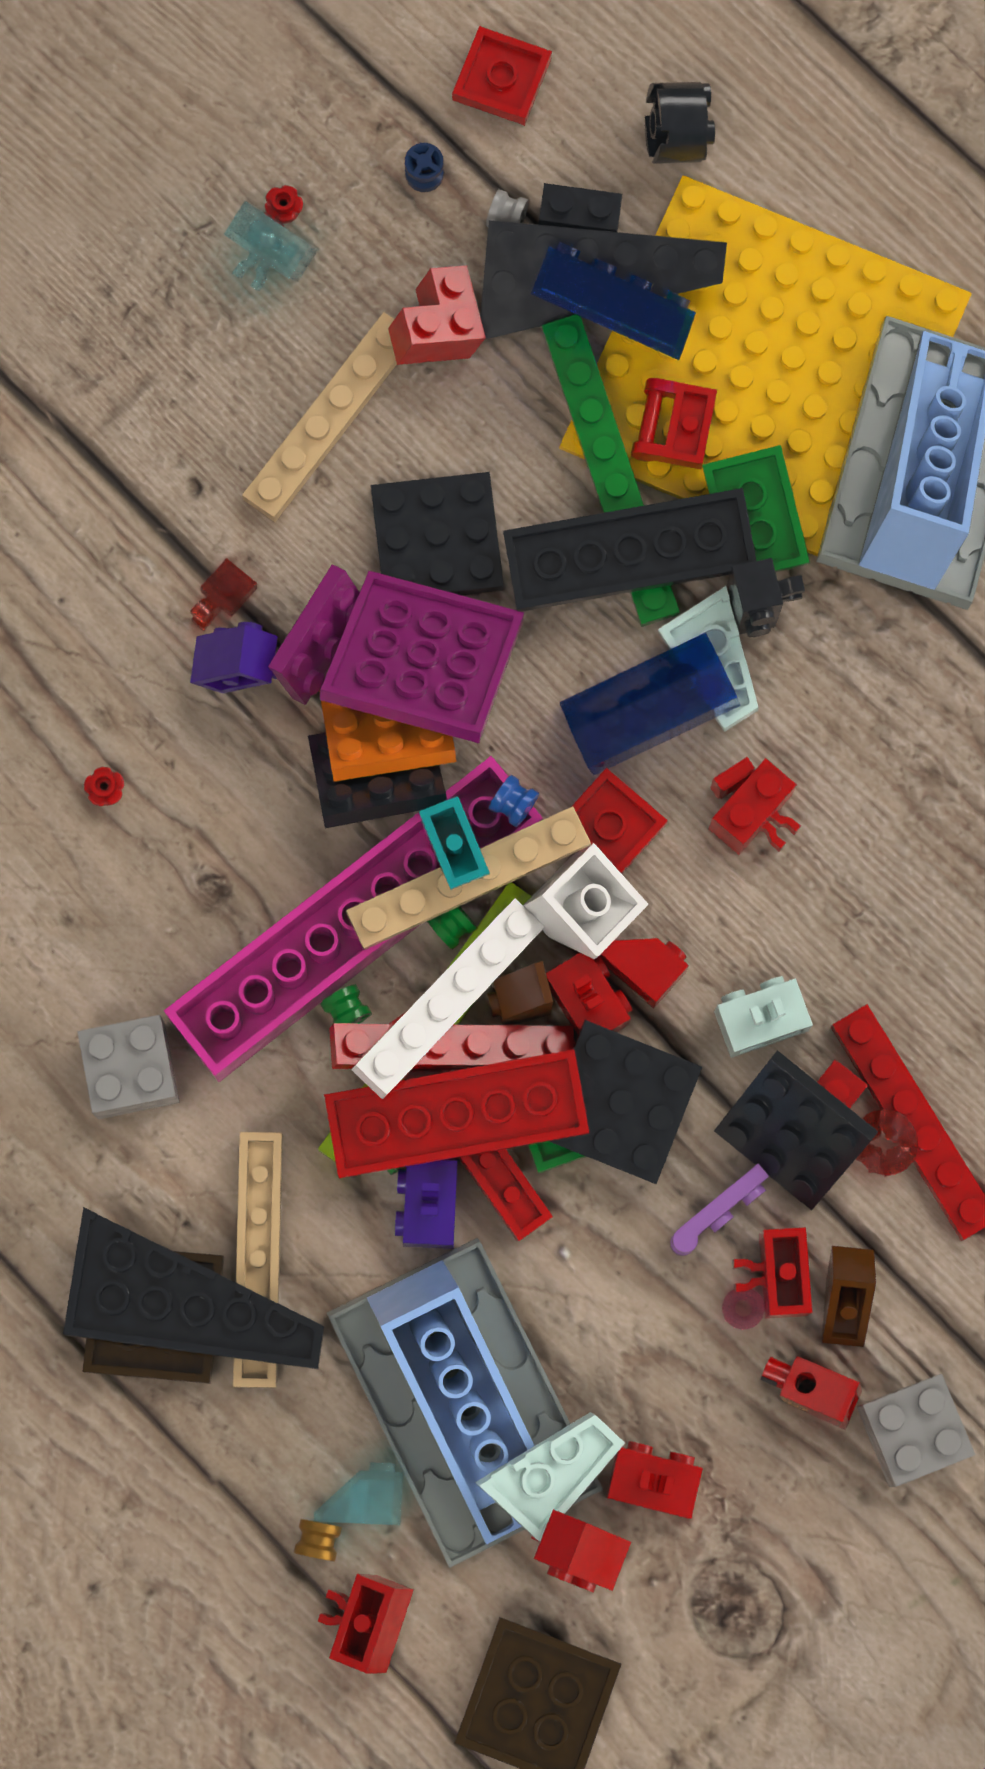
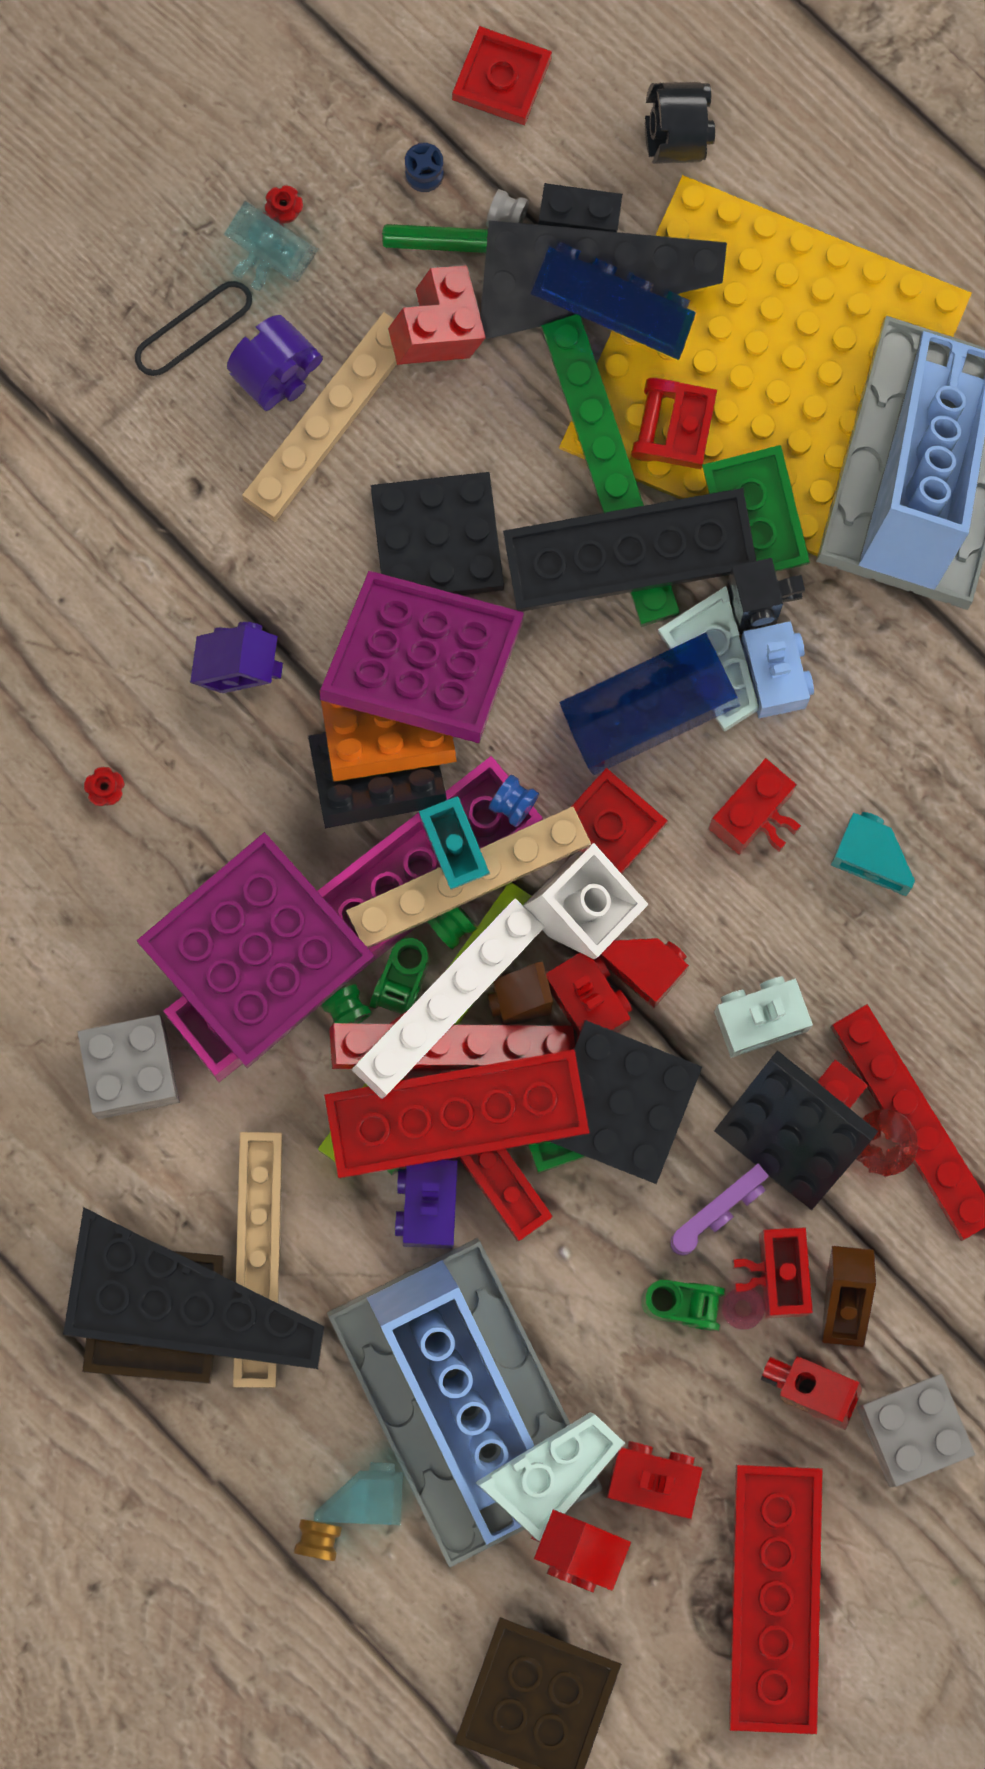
(144, 344): none -> black piece
(224, 590): clear red plate -> none
(255, 949): none -> magenta plate
(273, 362): none -> dark purple brick
(315, 636): magenta plate -> none
(369, 1622): red brick -> none
(399, 980): none -> green piece
(434, 238): none -> green axle
(687, 1304): none -> green piece
(732, 778): red tile -> none
(776, 1599): none -> red plate
(777, 669): none -> light blue brick
(873, 854): none -> teal slope

